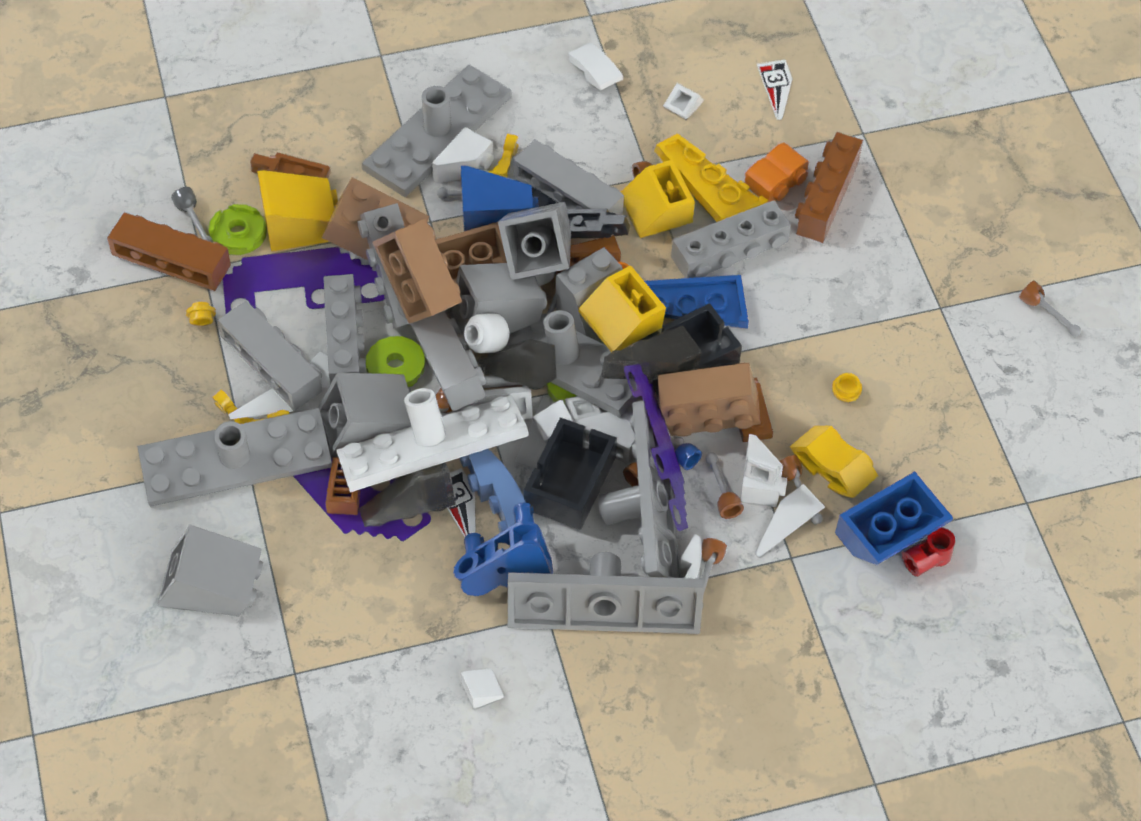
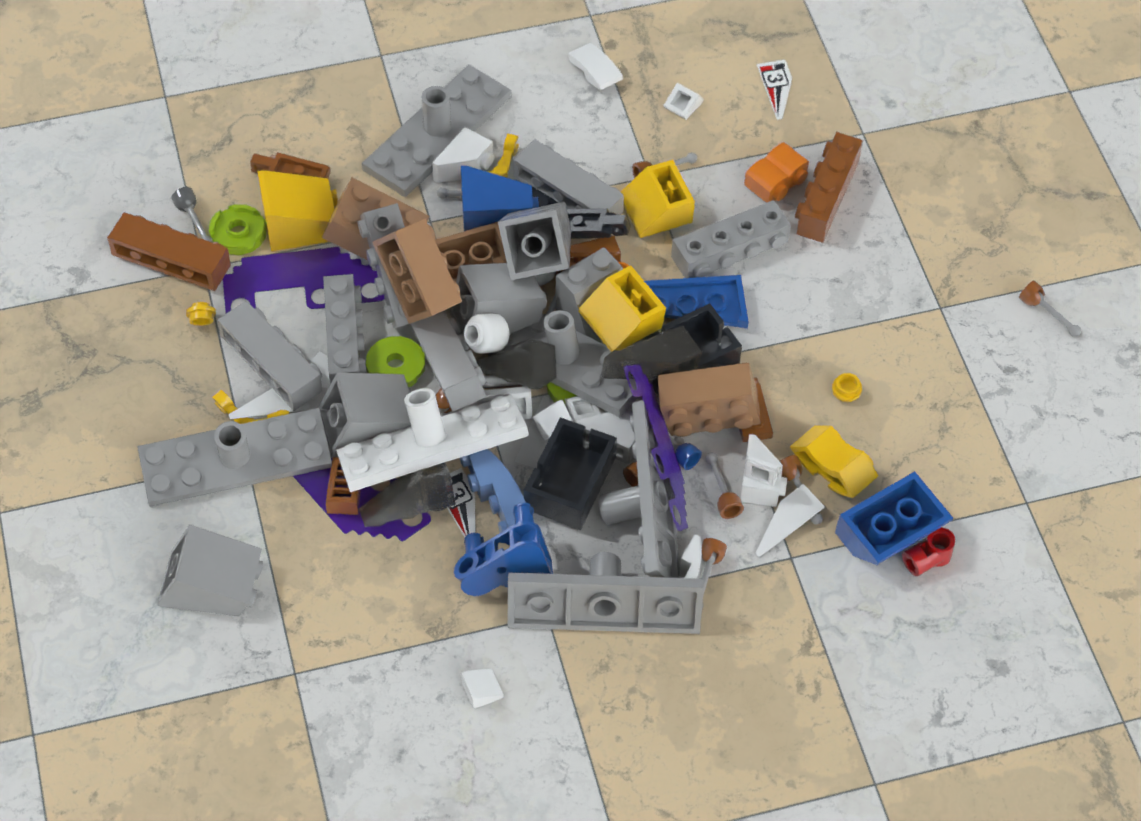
(707, 181): yellow wing -> none

